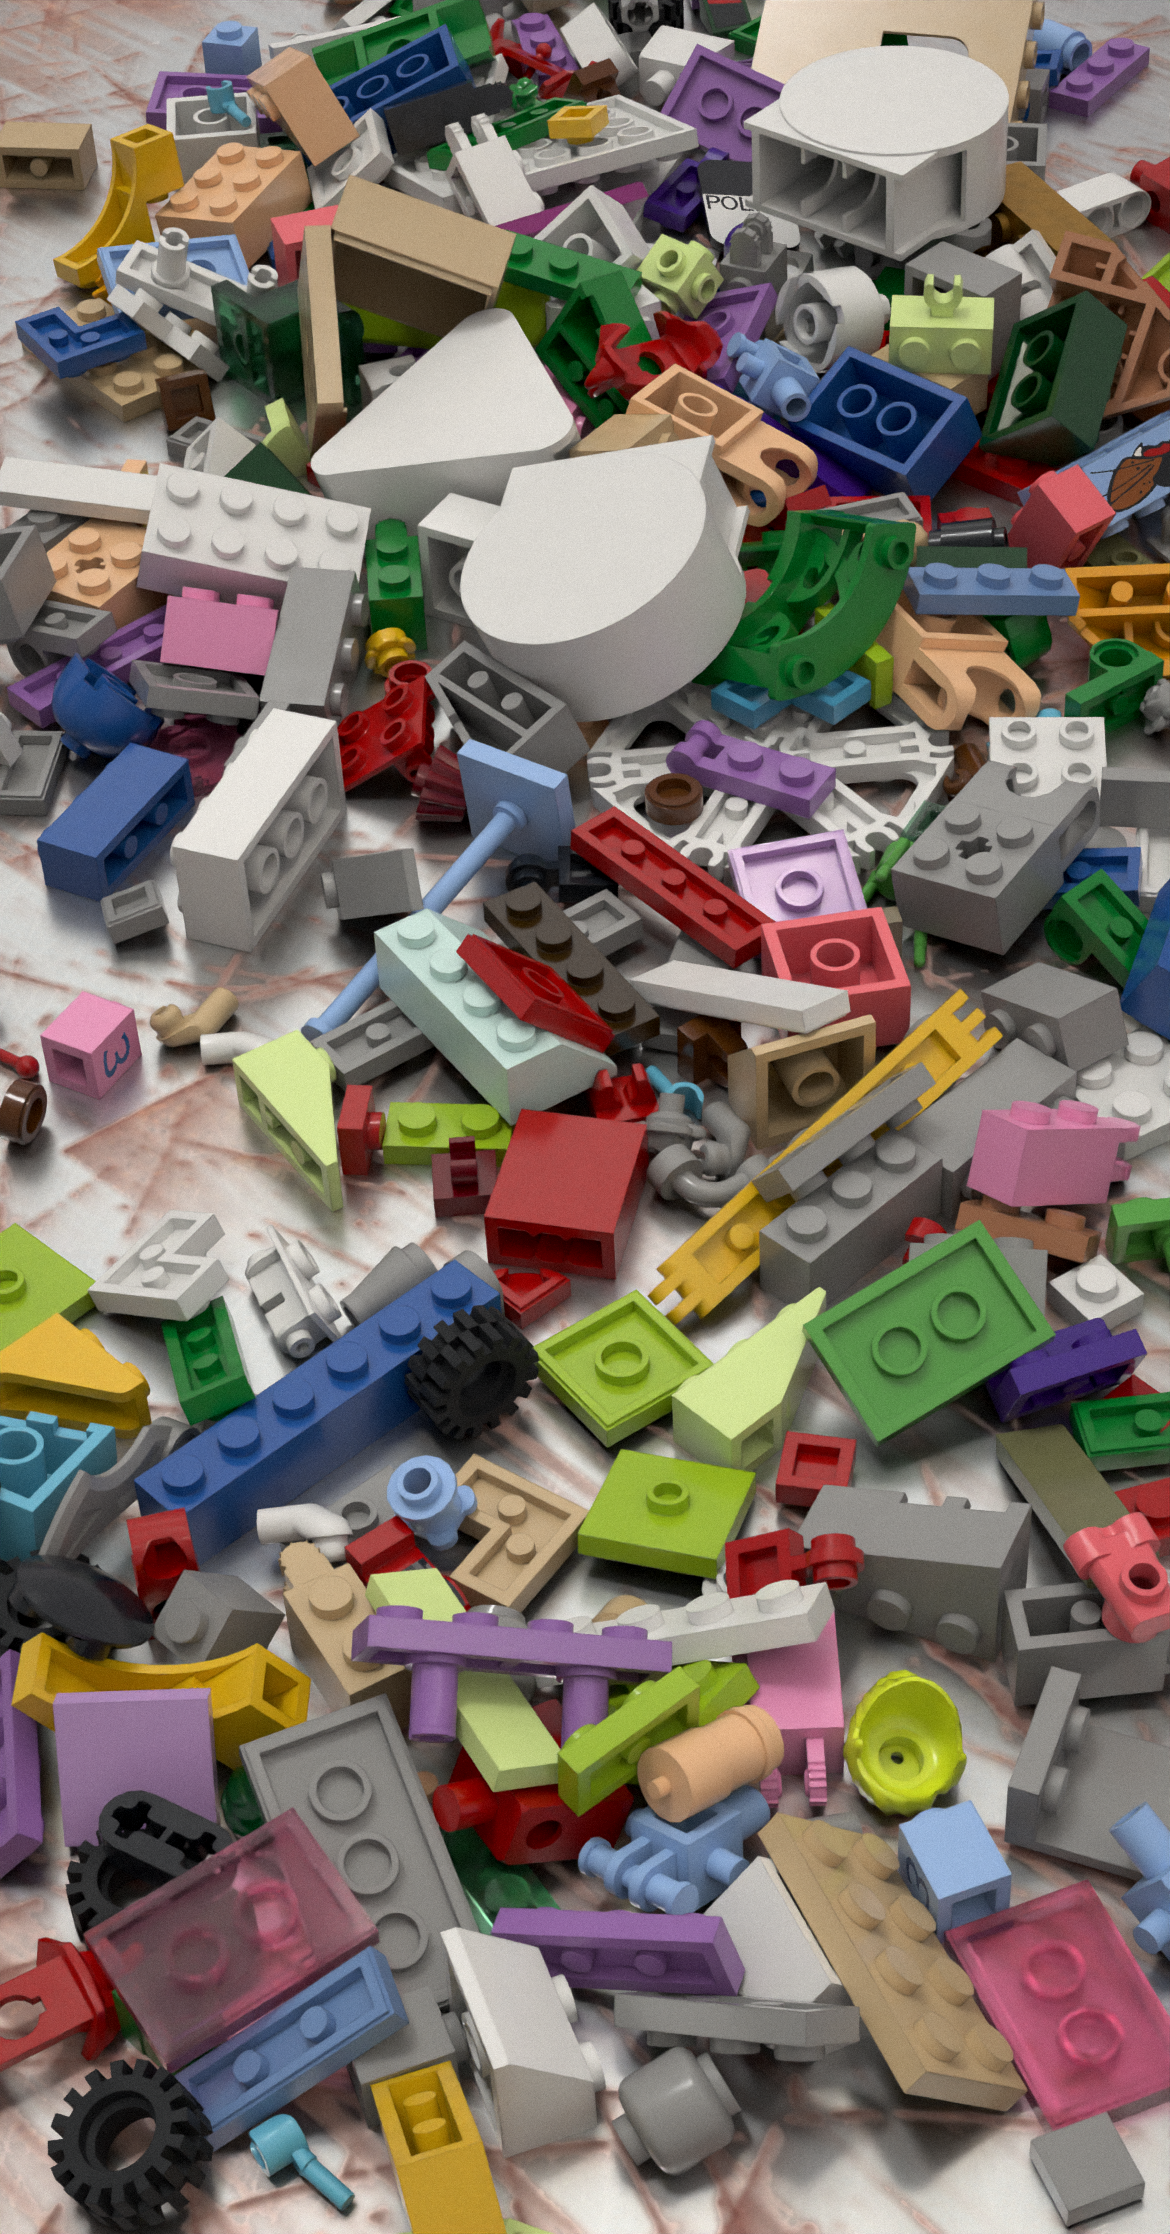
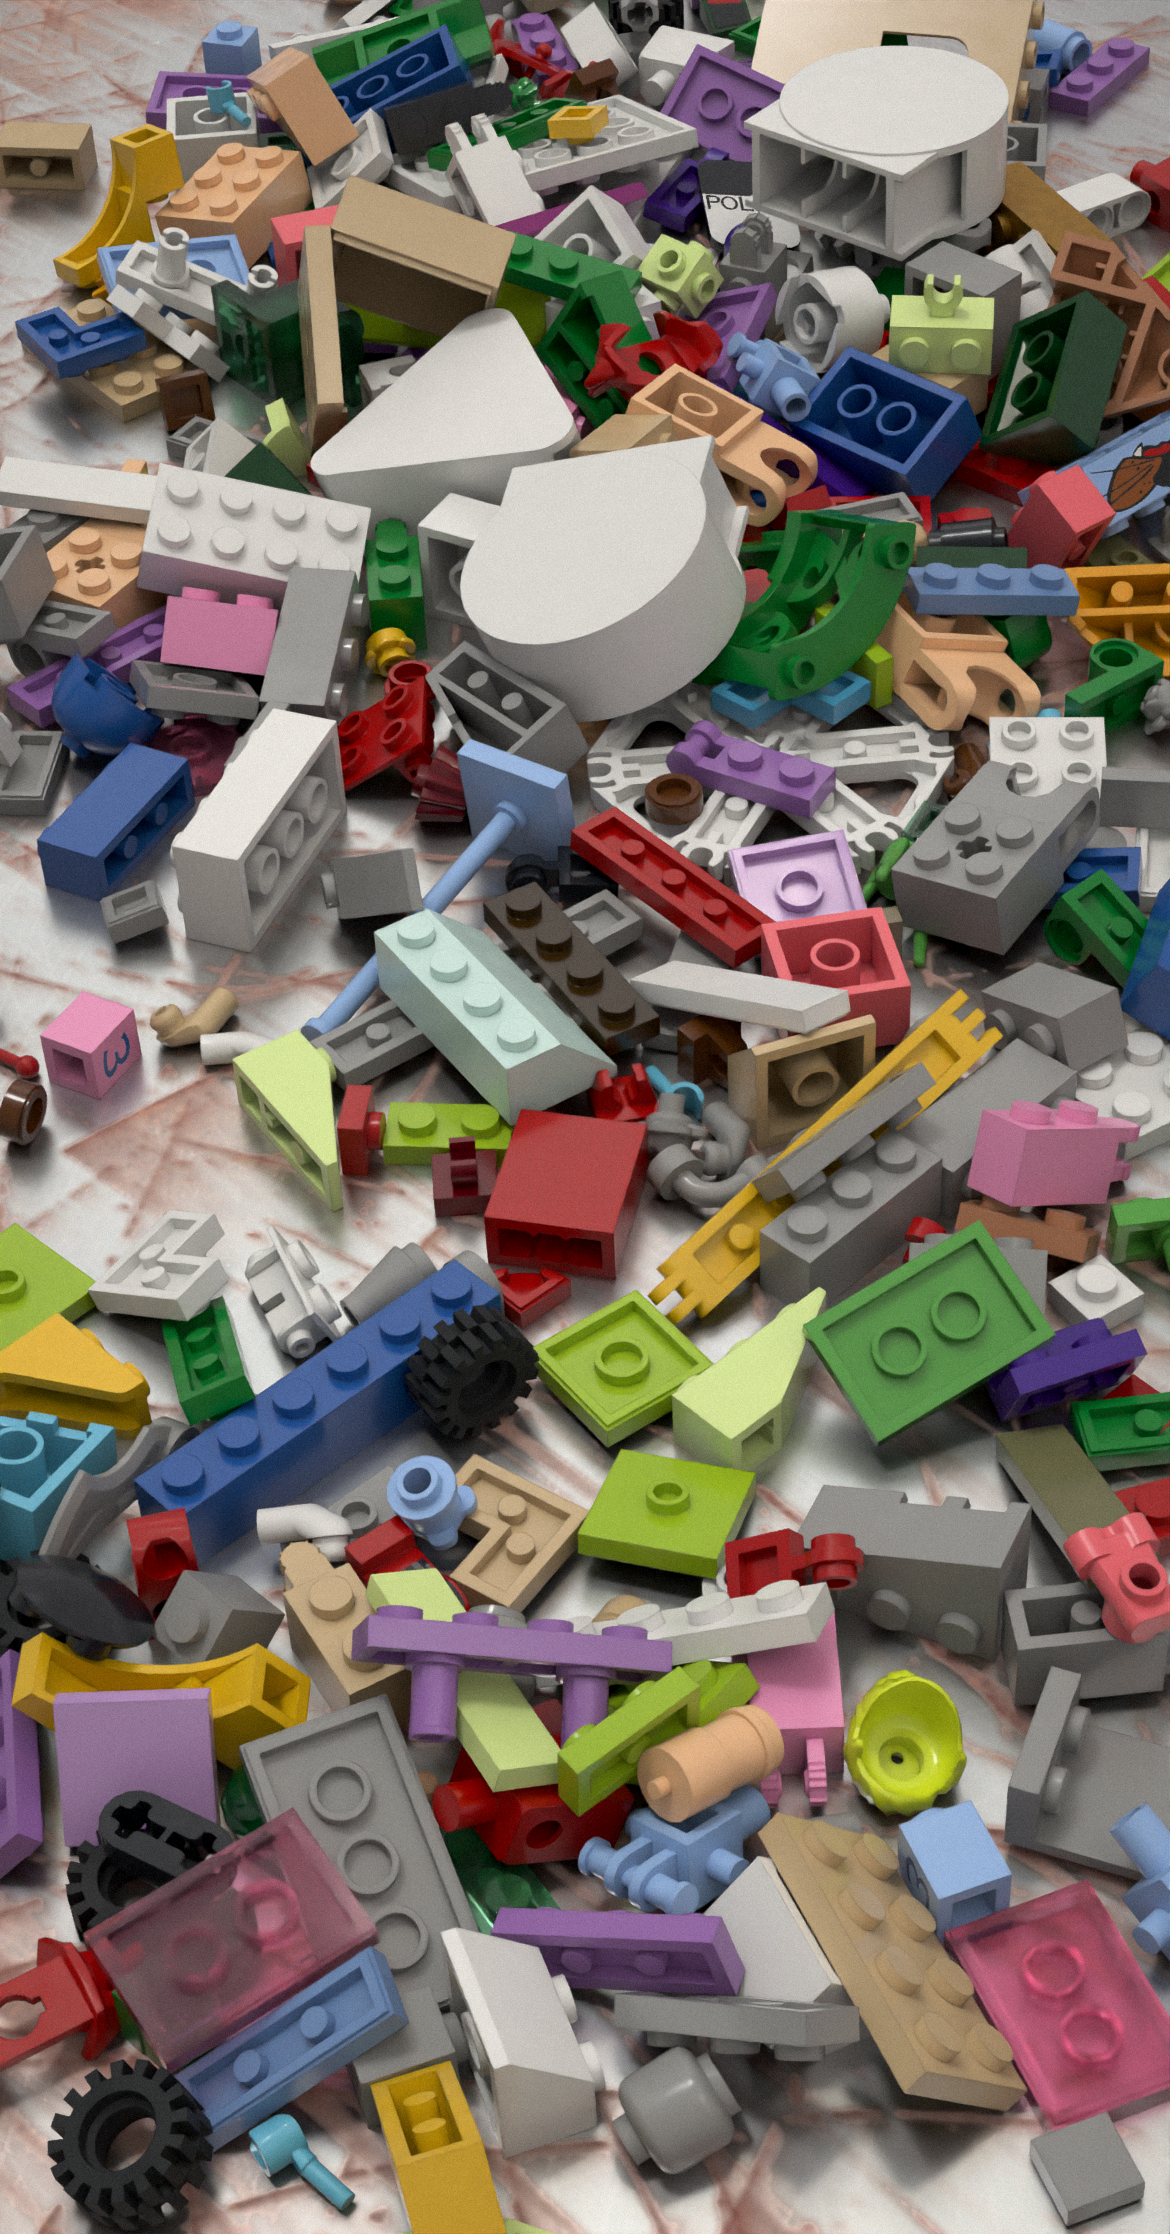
(535, 993): red tile -> none
(810, 1463): red plate -> none

